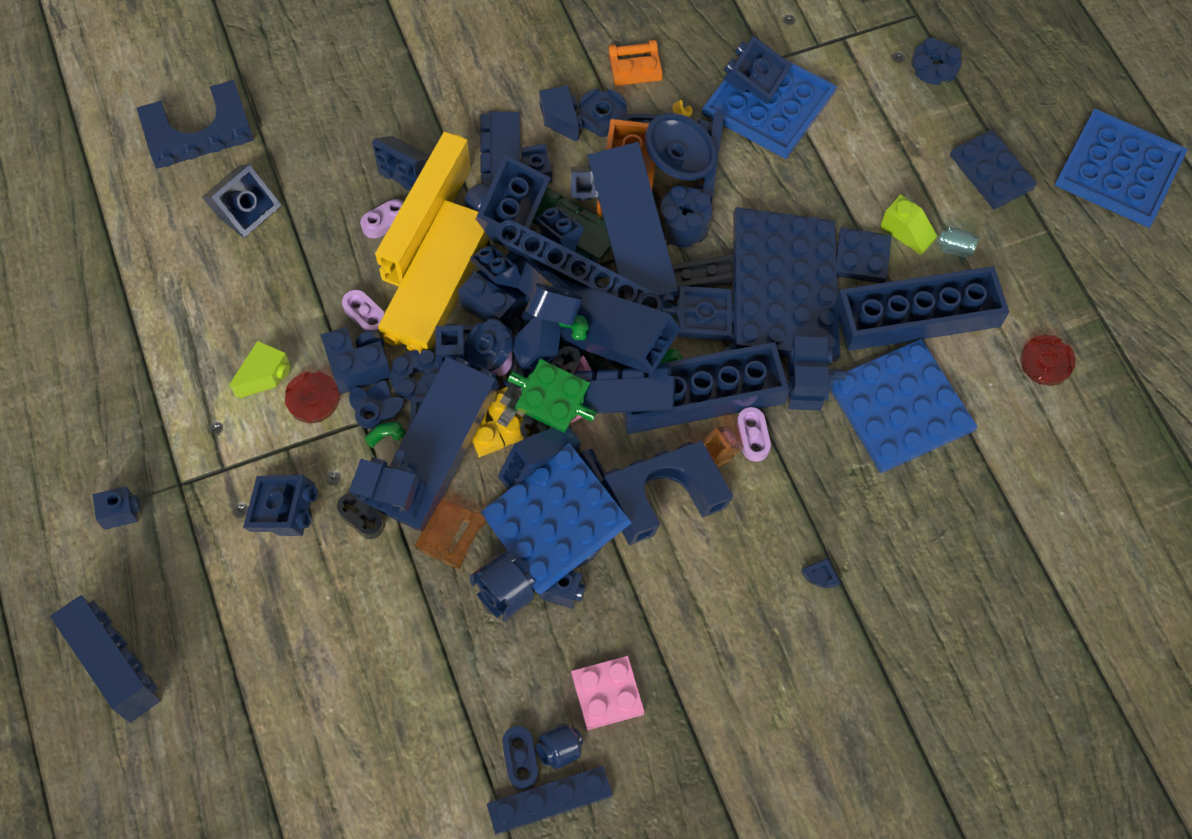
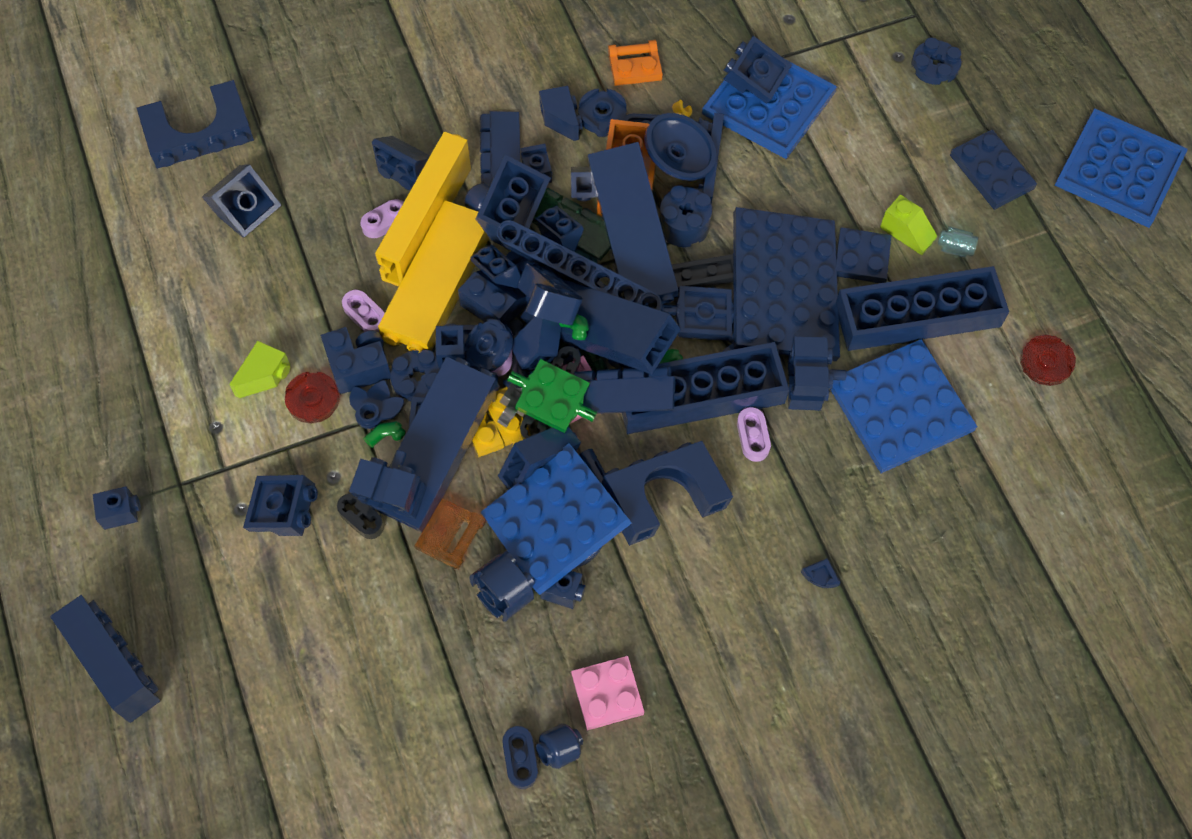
(549, 800): dark blue plate -> none
(722, 445): clear orange plate -> none

